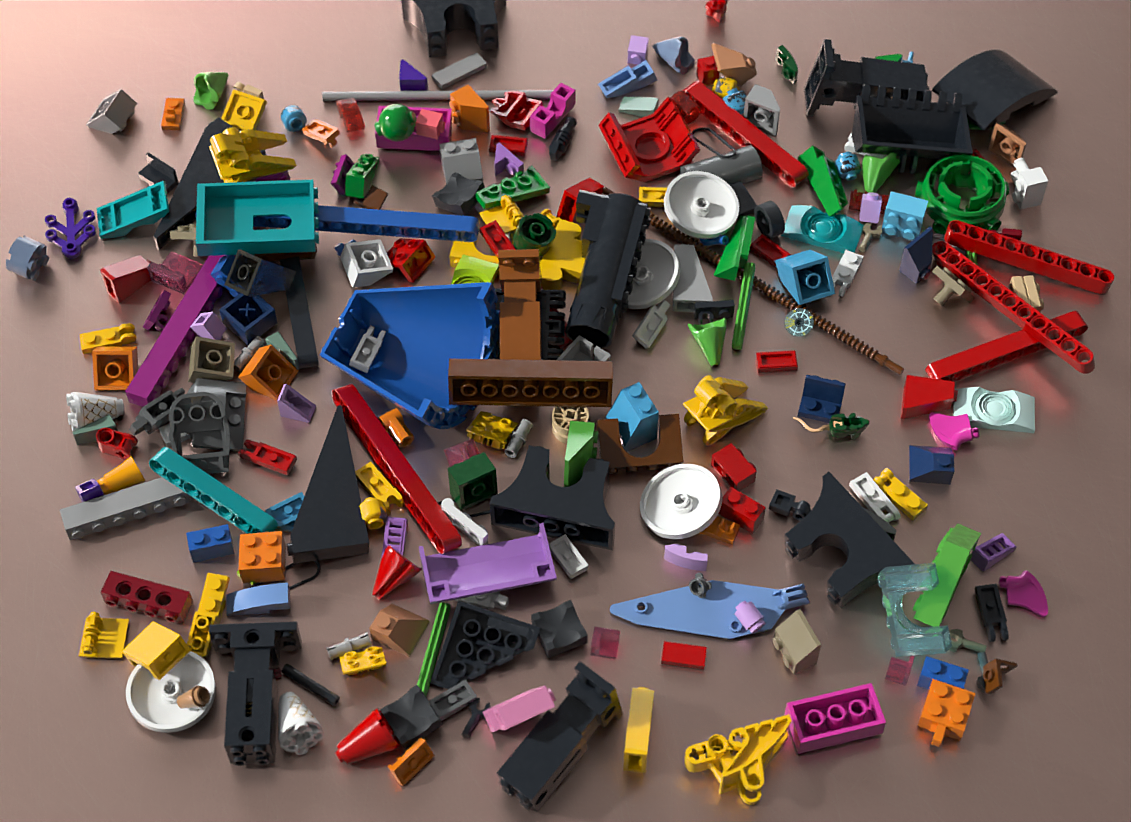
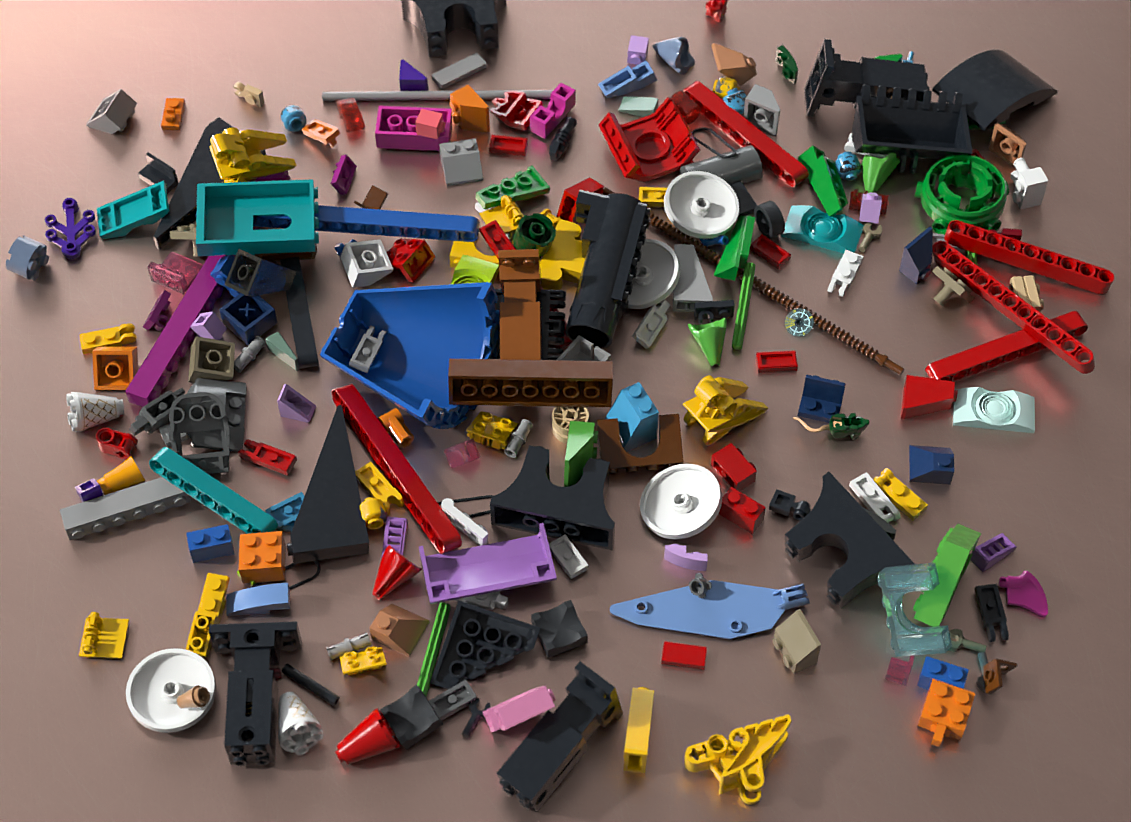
(88, 433): sand green slope -> none
(119, 583): dark red brick -> none
(125, 277): red slope -> none
(156, 650): yellow panel -> none
(209, 88): bright green hat -> none
(244, 110): yellow tile -> none
(268, 372): orange slope -> none
(361, 176): green slope -> none
(396, 122): green brick -> none
(411, 762): orange plate -> none
(458, 194): black brick -> none
(472, 481): dark green brick -> none
(506, 160): medium lavender slope -> none
(605, 642): clear pink panel -> none
(707, 70): red brick -> none
(722, 530): orange plate -> none
(749, 616): lavender brick -> none
(806, 276): dark azure slope -> none
(835, 718): dark pink brick -> none
(904, 216): medium azure piece -> none
(953, 429): dark pink arm -> none

